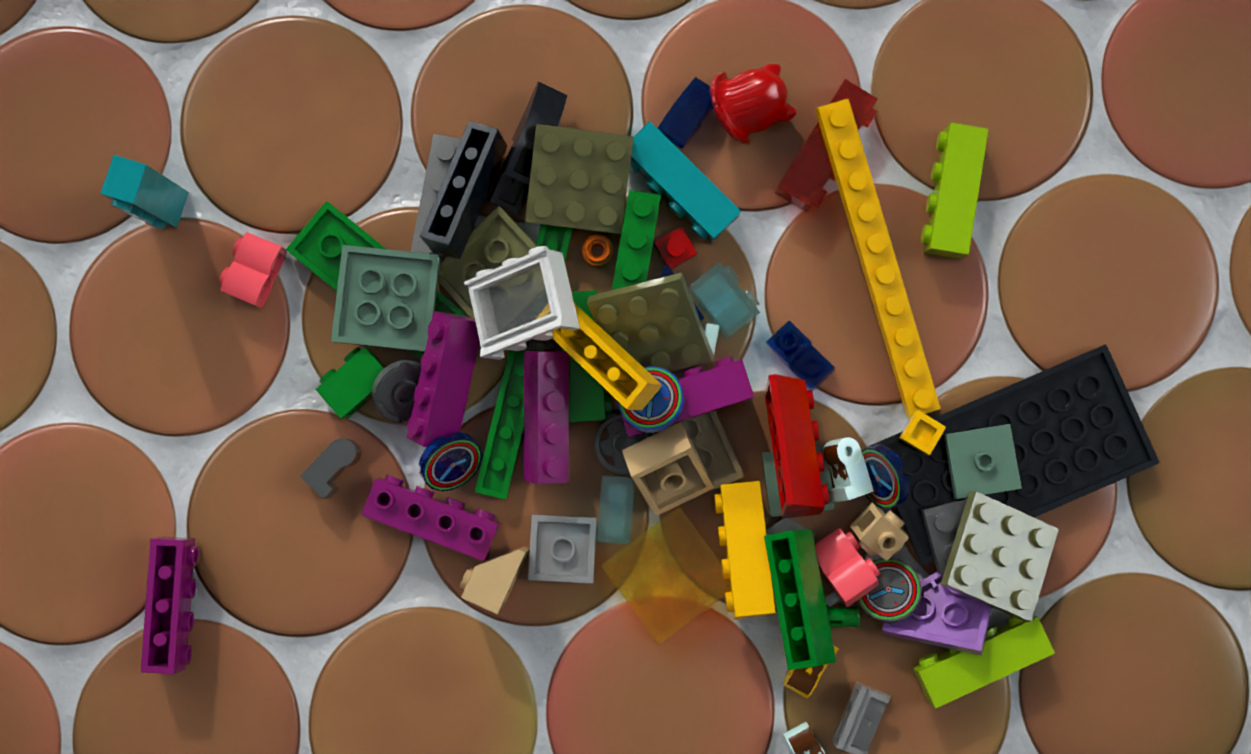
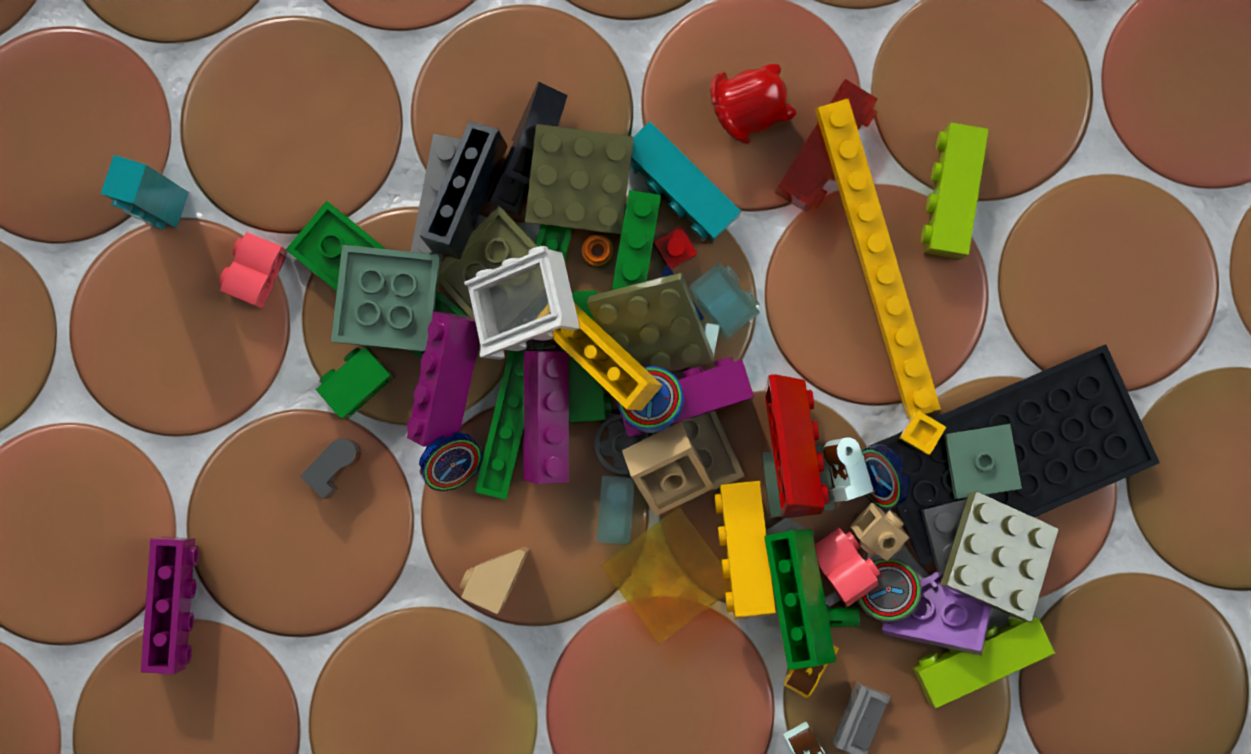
(395, 390): dark grey tile -> none
(431, 518): magenta brick -> none
(562, 548): light grey plate -> none
(687, 113): clear blue slope -> none
(800, 356): clear blue slope -> none

